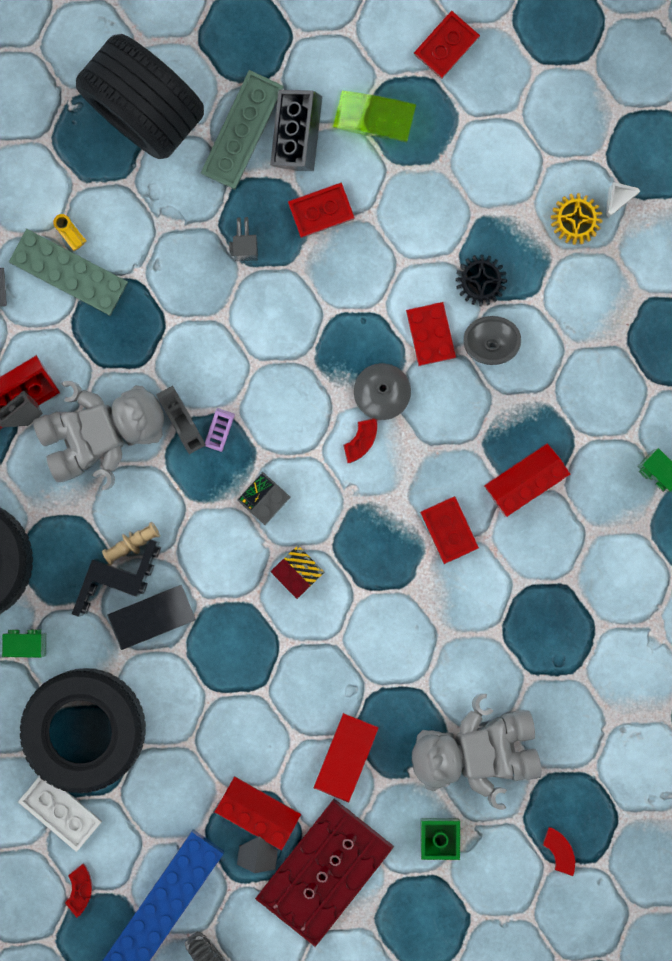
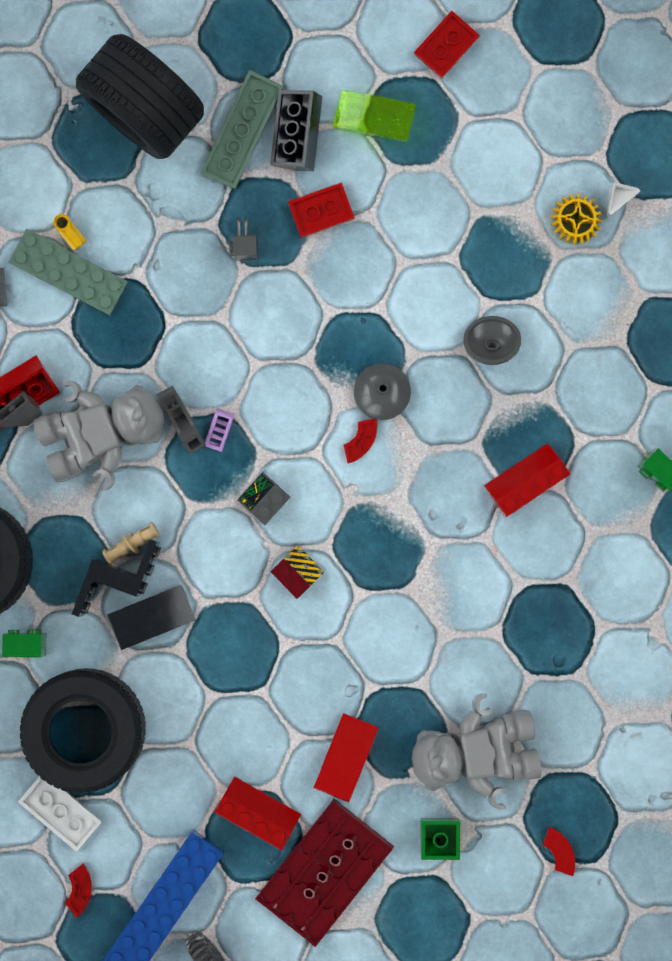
(257, 856): dark grey slope -> none
(430, 334): red plate -> none
(449, 530): red plate -> none
(489, 280): black gear -> none

